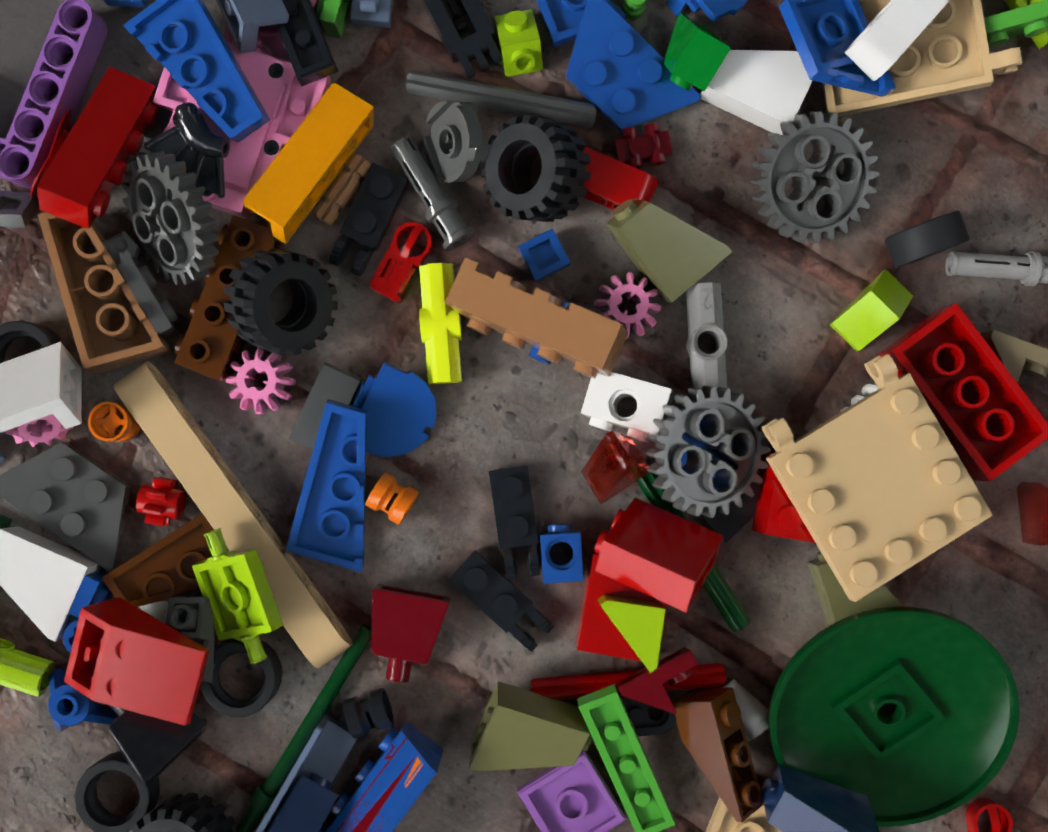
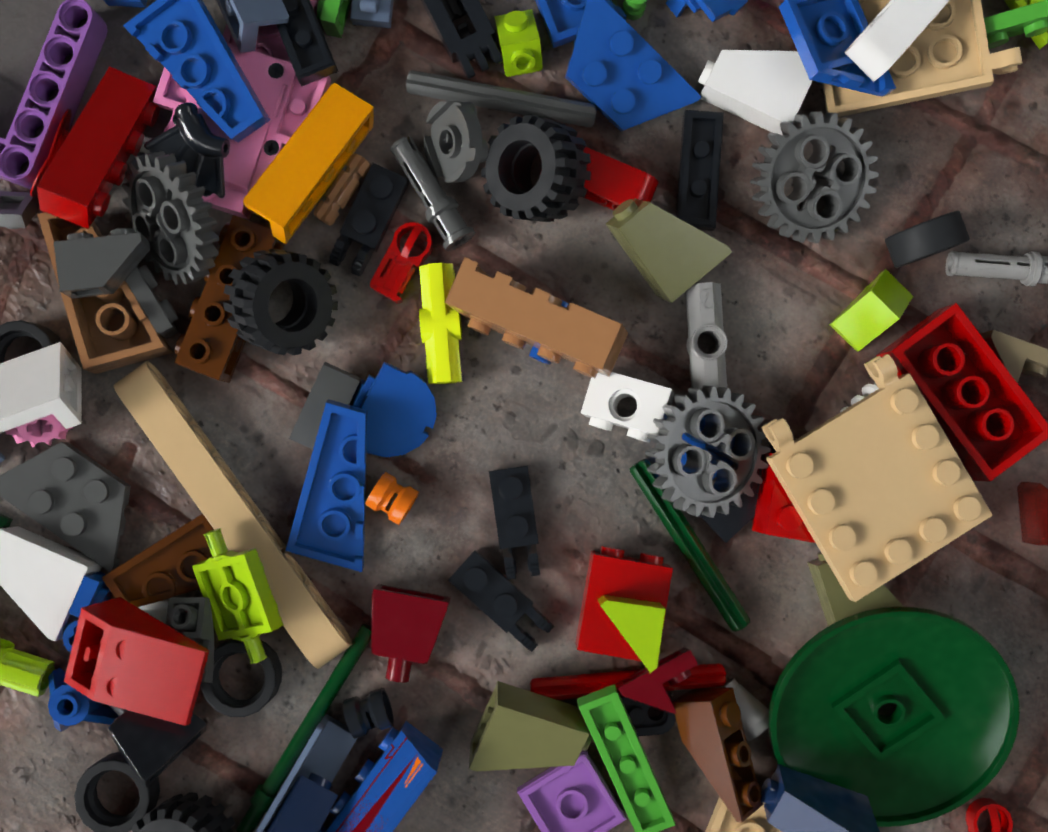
(98, 264): none -> dark grey slope
(105, 421): orange wheel -> none
(161, 501): red gear -> none
(245, 379): bright pink gear -> none
(544, 255): blue plate -> none
(561, 571): blue brick -> none
(614, 466): clear red slope -> none
(630, 291): bright pink gear -> none
(639, 149): dark red piece -> none
(658, 553): red brick -> none
(694, 54): green slope -> none
(699, 168): none -> black tile

